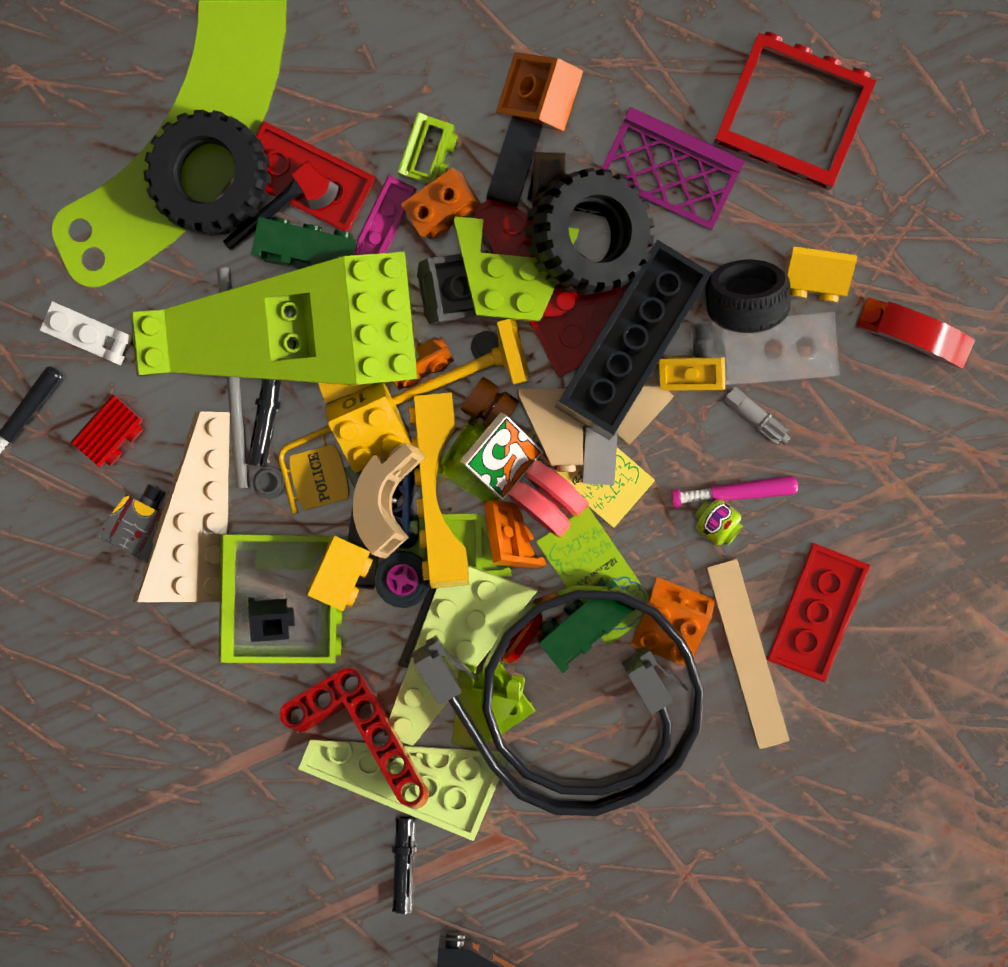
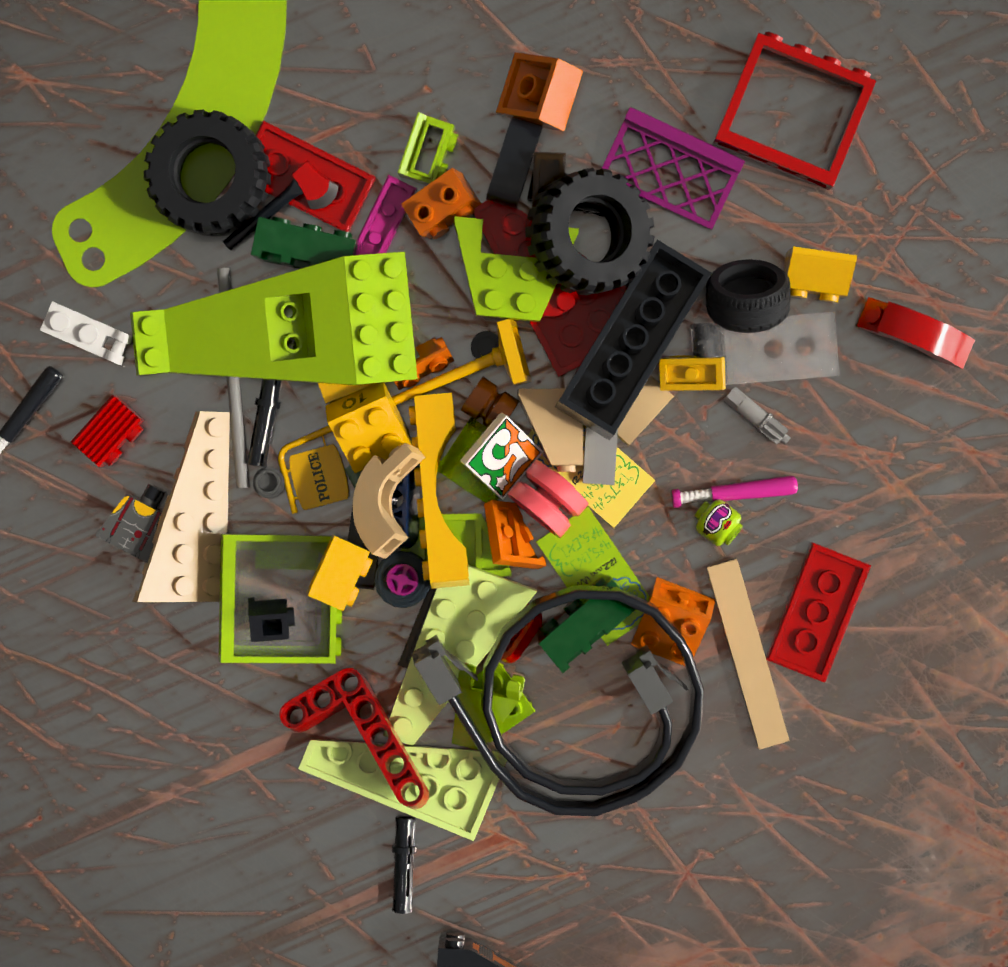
(445, 289): dark grey slope -> none

